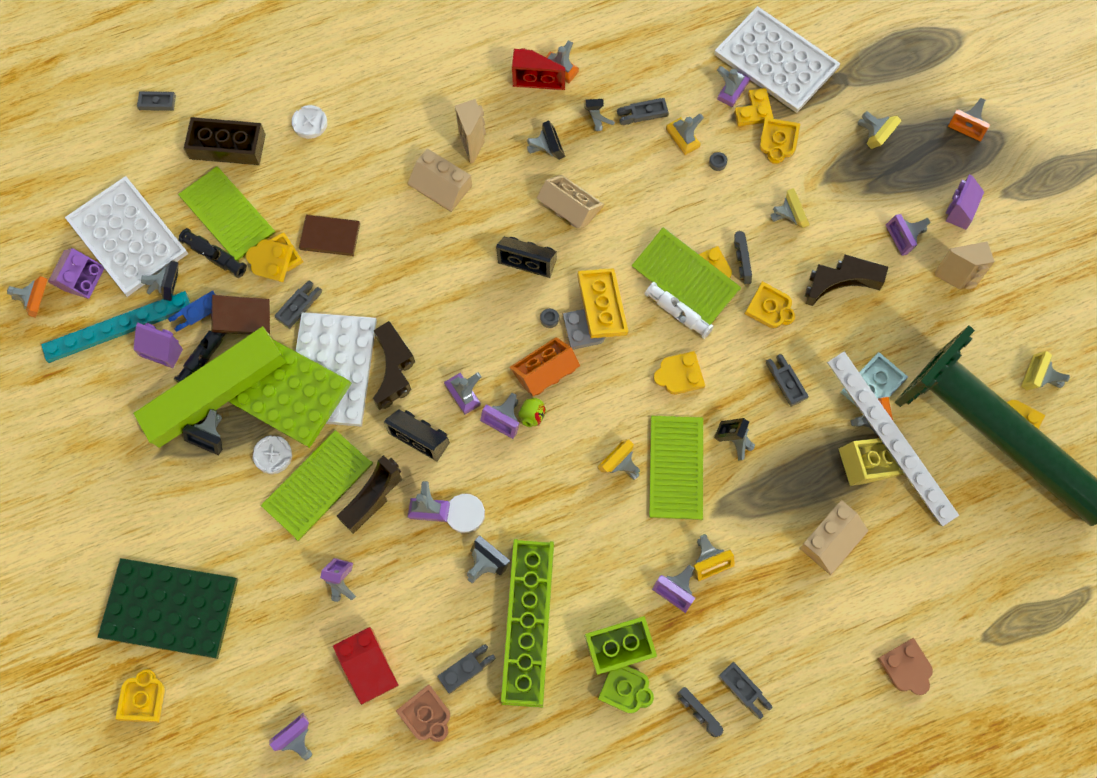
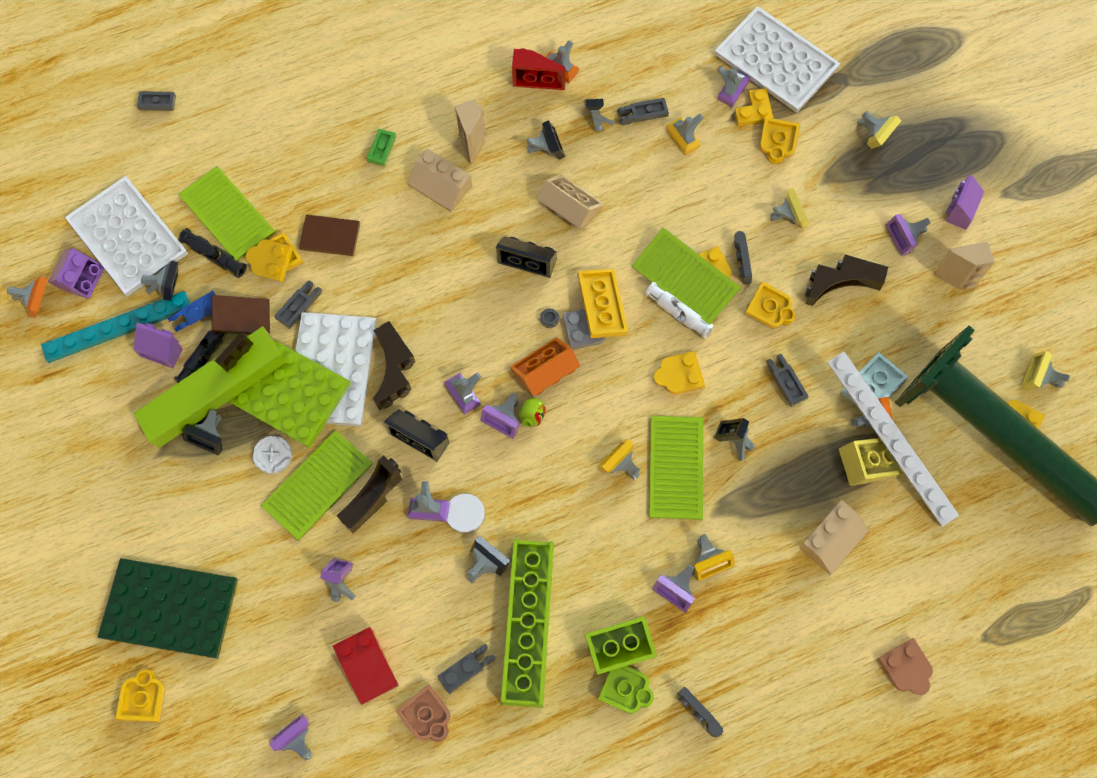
(224, 141): dark brown brick -> none
(234, 352): none -> dark brown plate
(309, 122): white tile -> none
(381, 147): none -> bright green plate
(718, 161): dark grey tile -> none
(744, 689): dark grey hinge -> none
(970, 122): orange piece -> none

